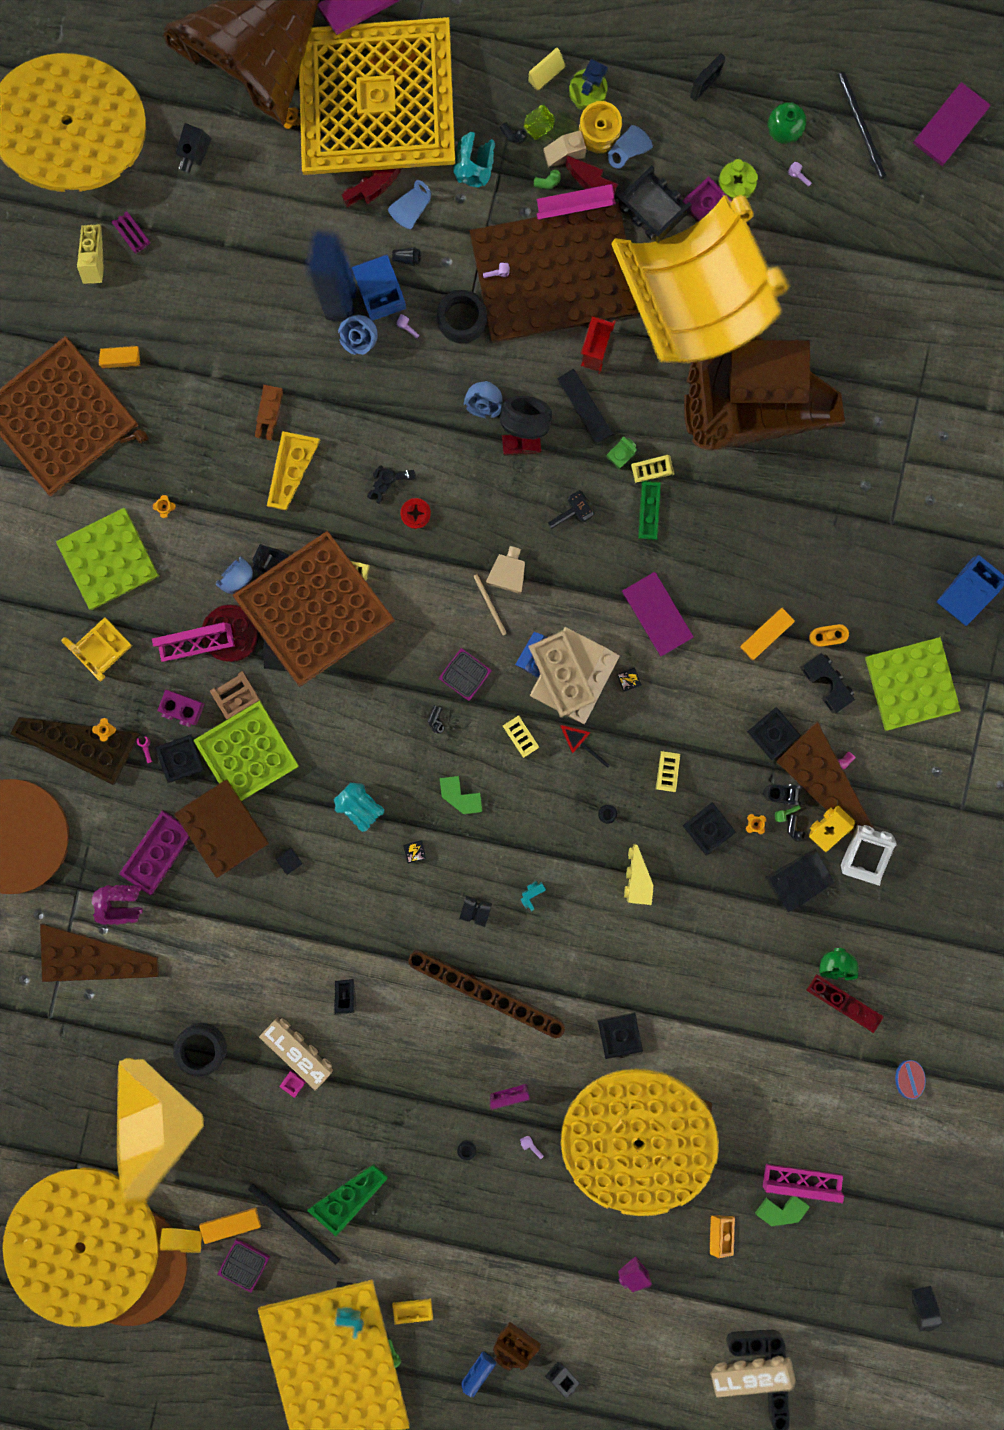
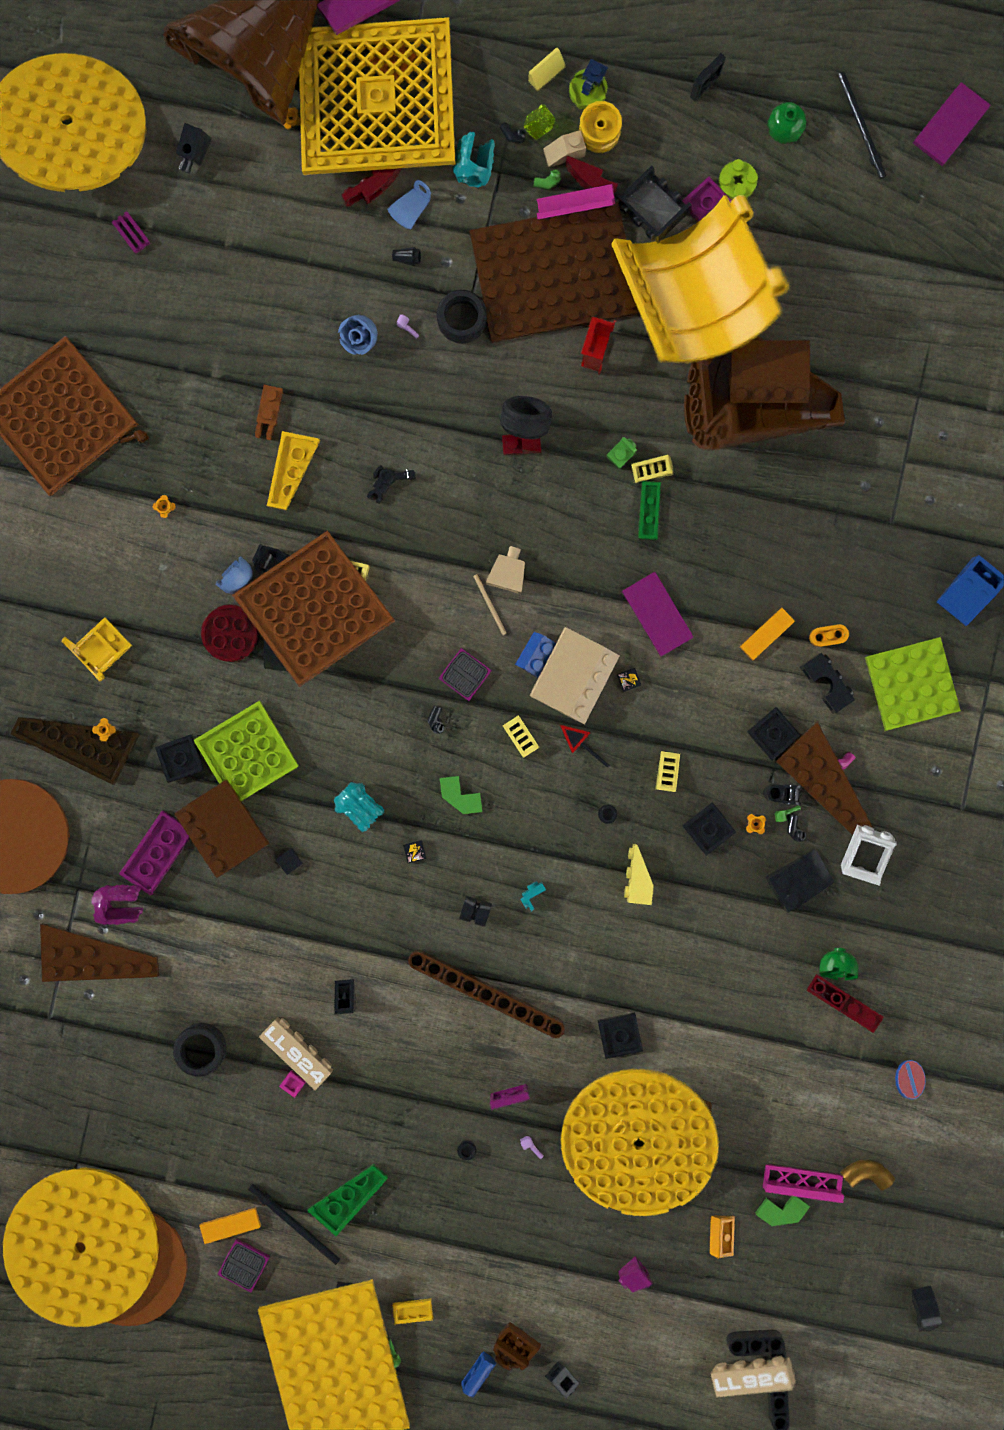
(90, 254): light yellow slope -> none
(107, 559): lime plate -> none
(119, 357): light orange slope -> none
(145, 748): dark pink hand -> none
(151, 1128): yellow panel -> none
(181, 1239): yellow slope -> none
(182, 703): magenta brick -> none
(191, 635): dark pink fence -> none
(237, 701): medium nougat plate -> none
(331, 276): dark blue brick -> none
(349, 1317): teal bracket -> none
(379, 287): blue slope -> none
(409, 507): red gear -> none
(484, 399): medium blue cylinder -> none
(503, 271): lavender hand -> none
(562, 673): tan tile -> none
(579, 506): black piece -> none
(584, 406): black tile -> none
(630, 144): medium blue piece -> none
(794, 171): lavender hand -> none
(829, 837): yellow brick -> none
(868, 1170): none -> pearl gold cylinder

